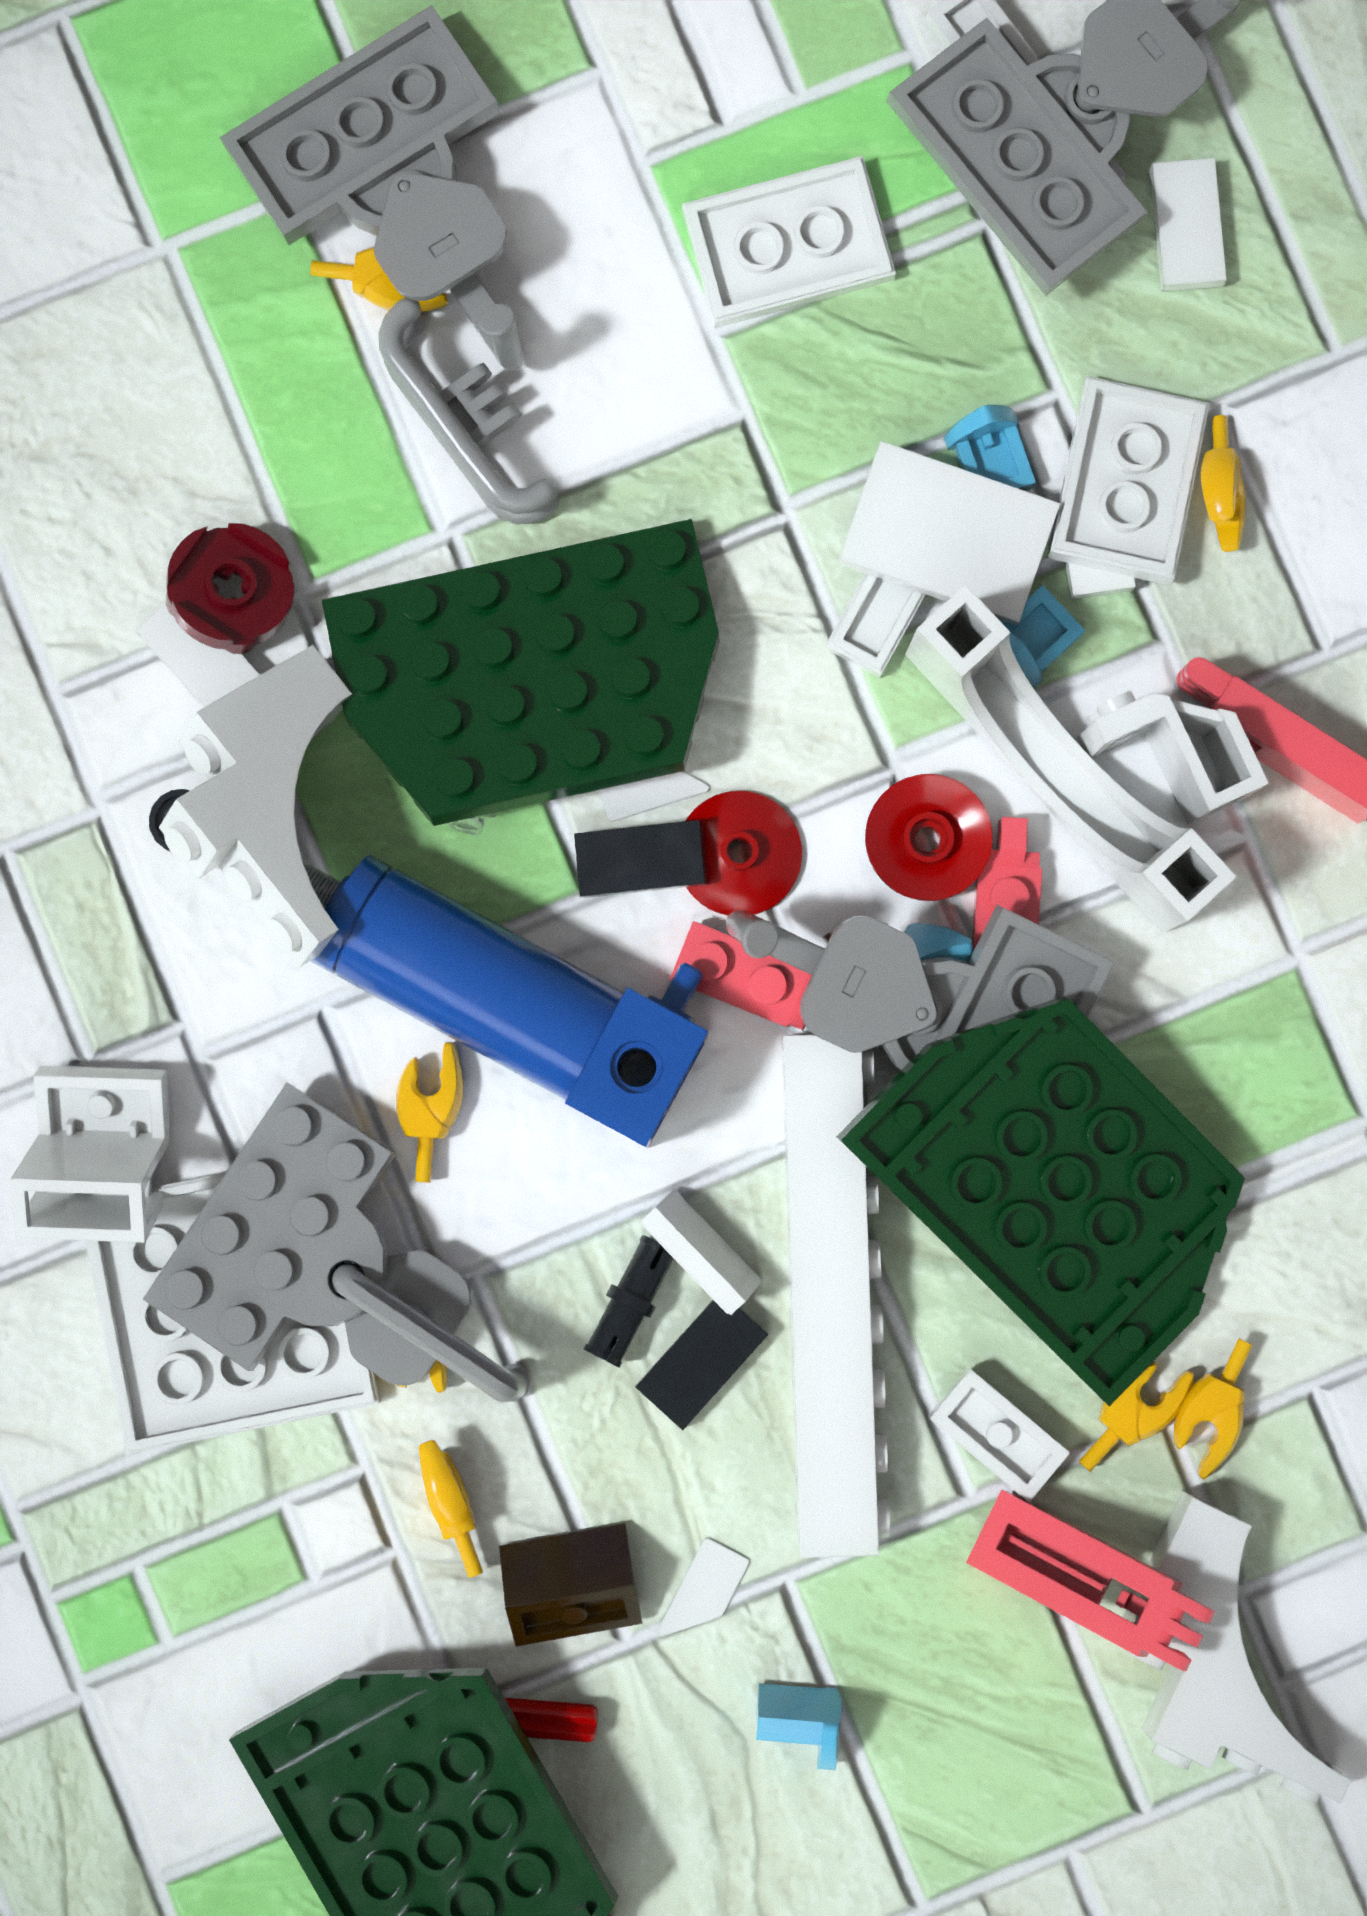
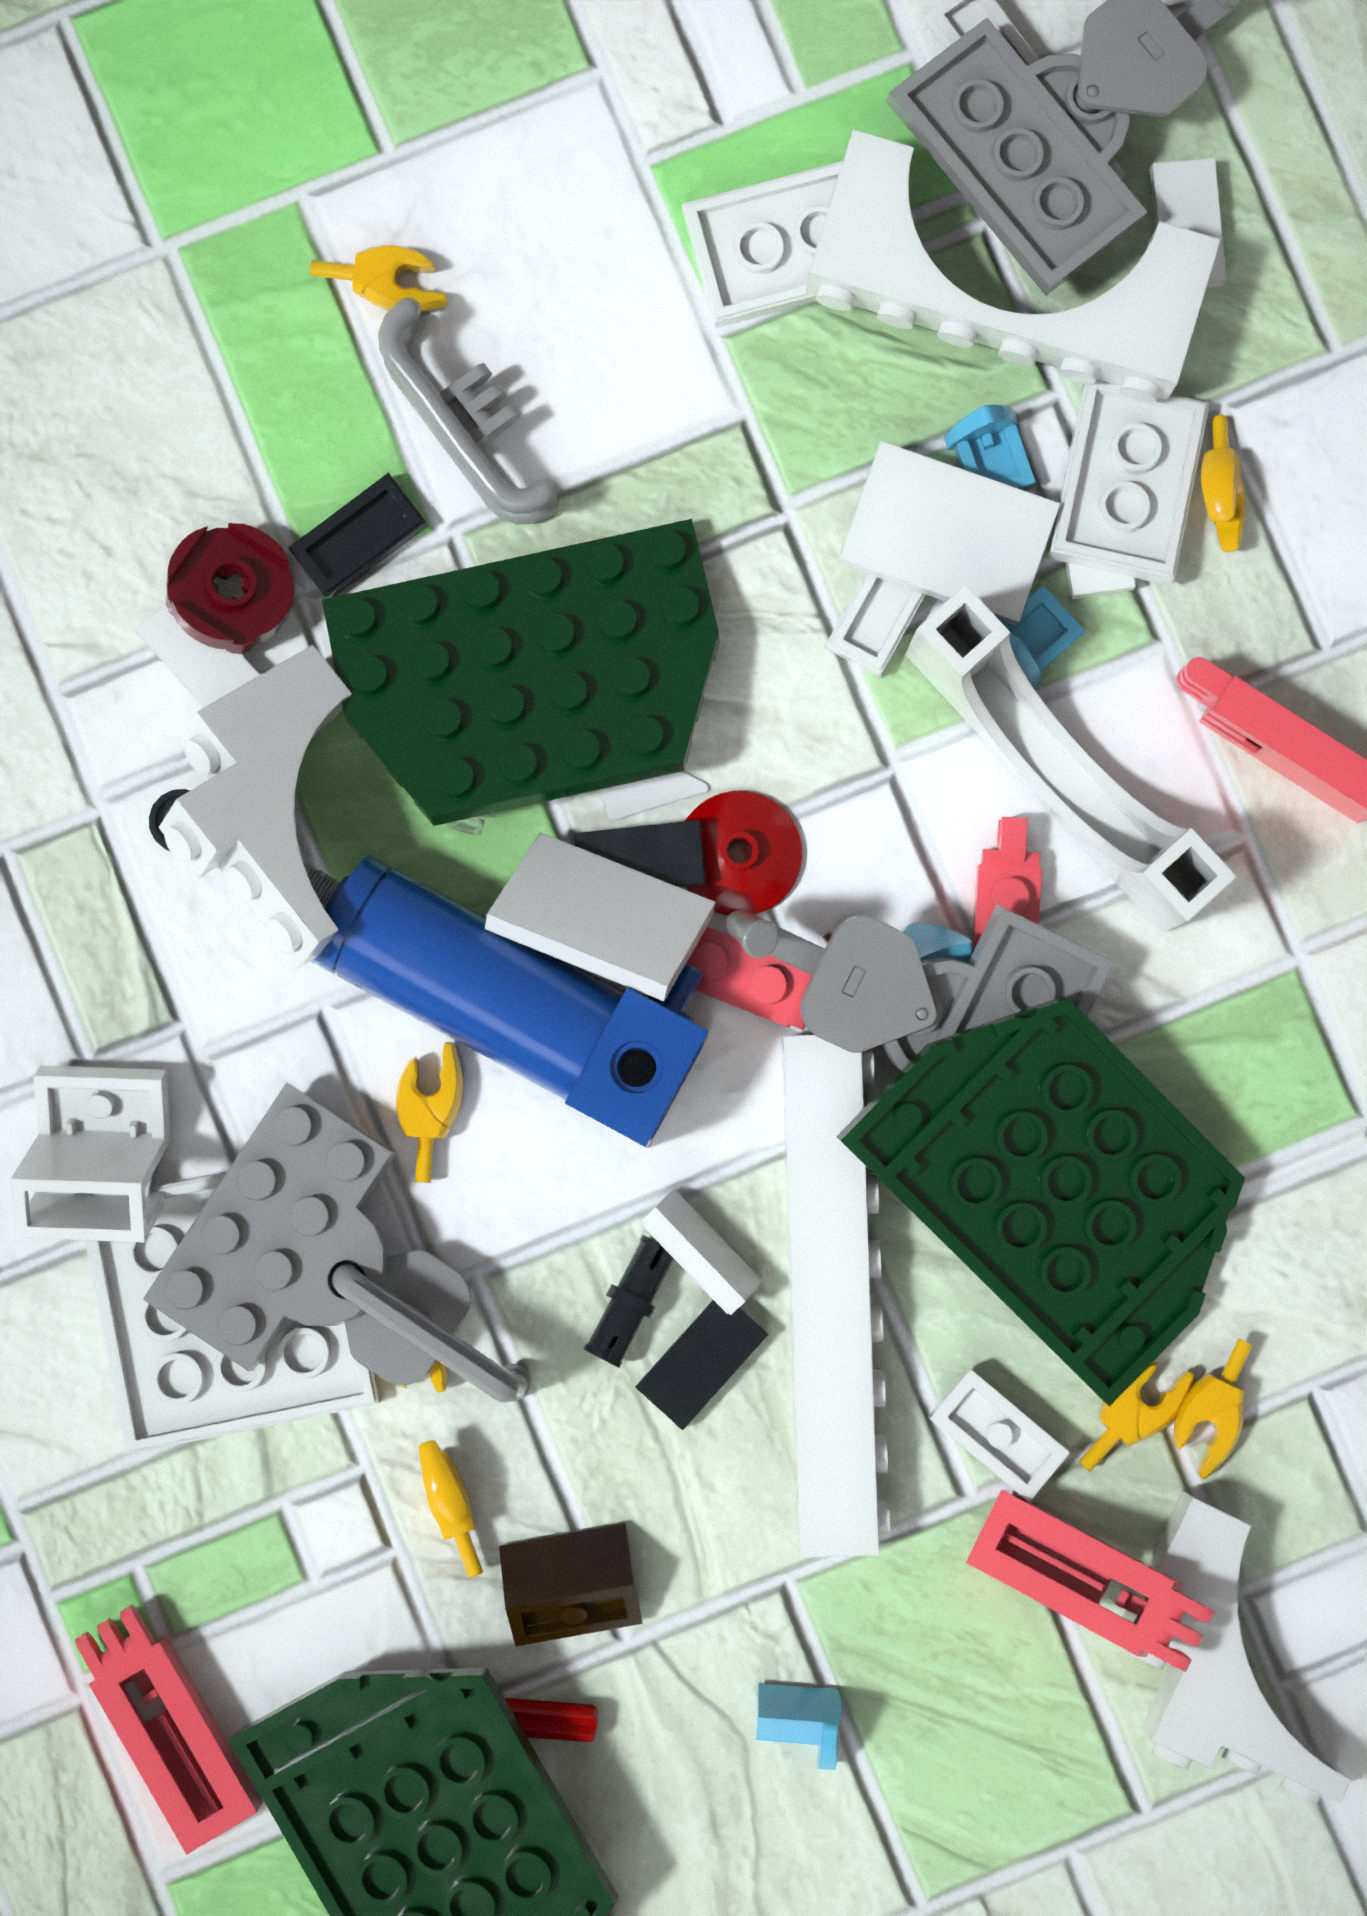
(179, 1750): none -> coral hinge
(358, 536): none -> black tile
(377, 149): light grey plate -> none
(600, 916): none -> white tile
(705, 1588): white sticker -> none
(936, 805): red dish -> none
(1124, 337): none -> white arch
(1166, 729): white piece -> none

